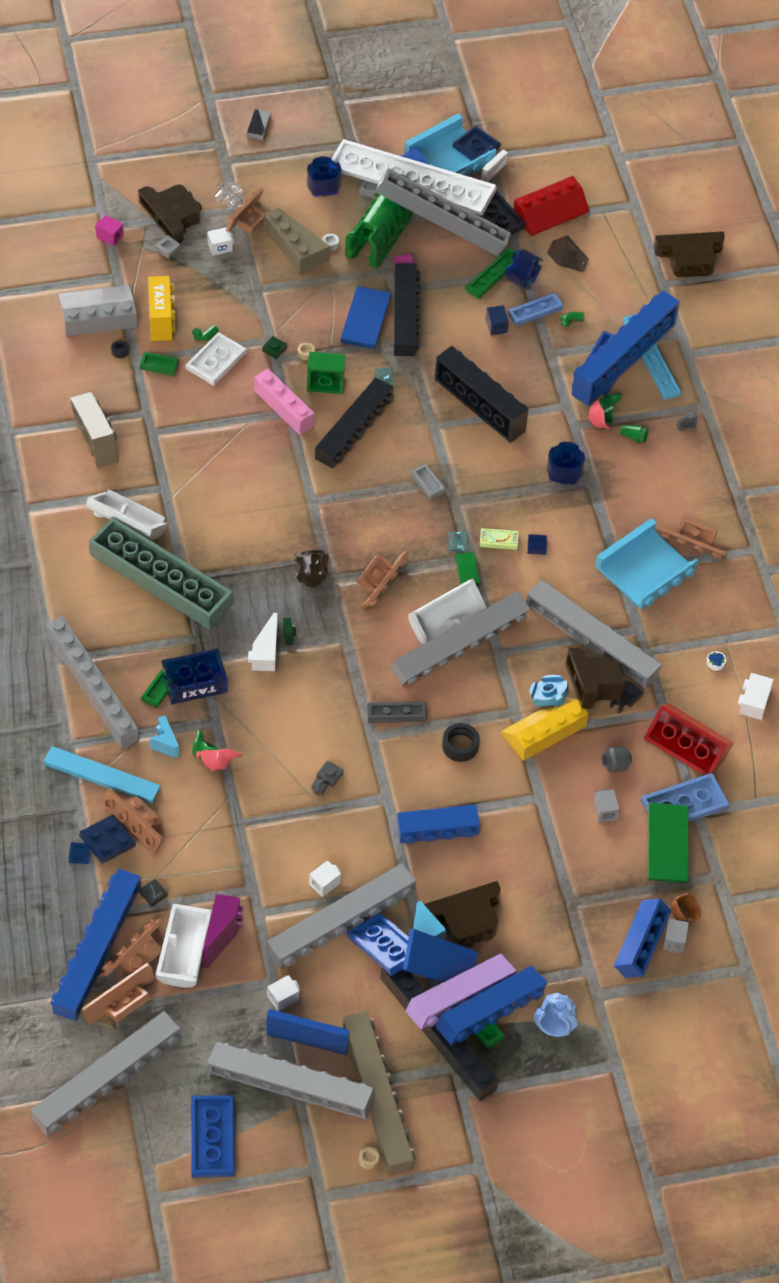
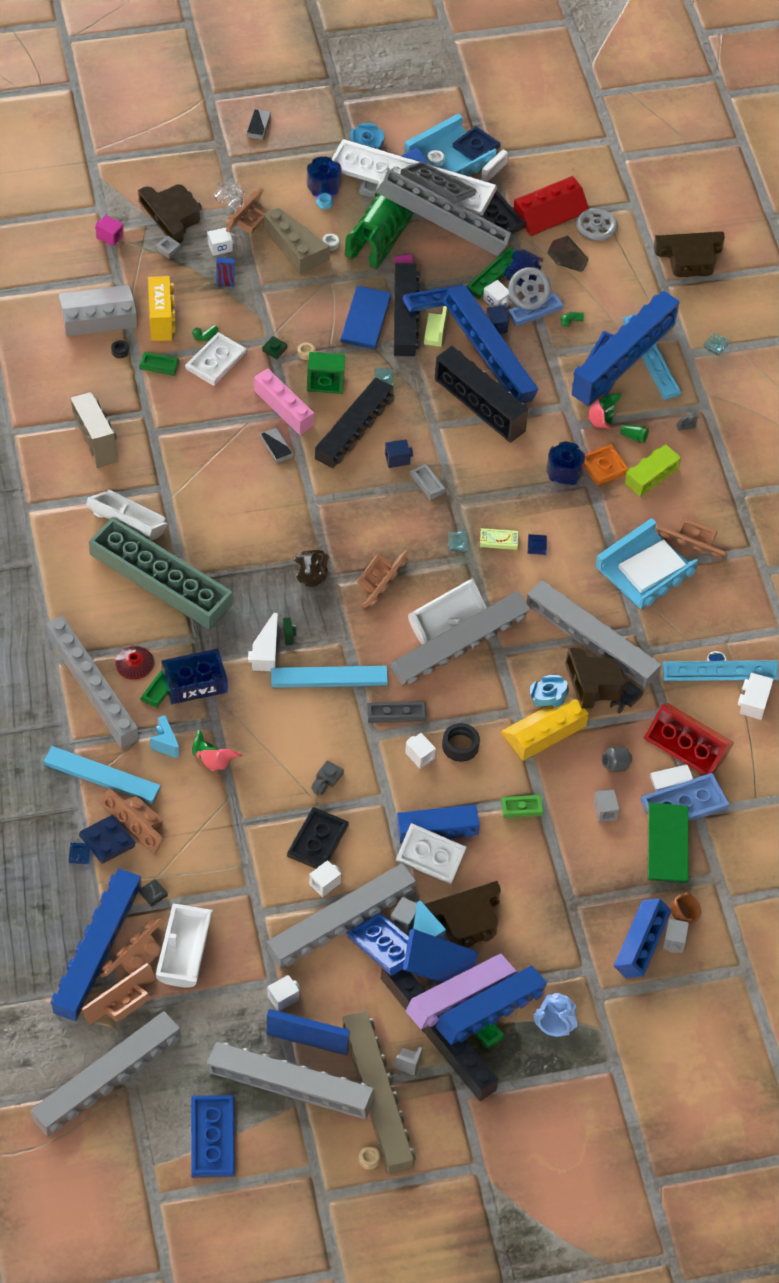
(134, 668): none -> dish
(223, 926): magenta slope -> none
(225, 272): none -> tile
(276, 445): none -> tile
(317, 838): none -> black tile
(324, 201): none -> medium azure plate
(329, 676): none -> medium azure tile
(376, 137): none -> dark azure plate
(398, 453): none -> dark blue brick
(404, 915): none -> light grey panel
(408, 1061): none -> light grey panel
(420, 750): none -> white brick
(426, 299): none -> blue tile
(430, 853): none -> white tile
(435, 328): none -> yellowish green panel
(436, 158): none -> white tile
(438, 182): none -> dark grey tile
(467, 567): green tile -> none
(490, 344): none -> blue brick
(496, 295): none -> white brick
(521, 806): none -> bright green plate
(542, 296): none -> light grey plate
(596, 235): none -> light grey plate
(604, 465): none -> orange tile
(651, 566): none -> white tile
(652, 470): none -> lime brick
(670, 777): none -> white tile
(716, 344): none -> clear light blue plate
(718, 670): none -> medium azure tile

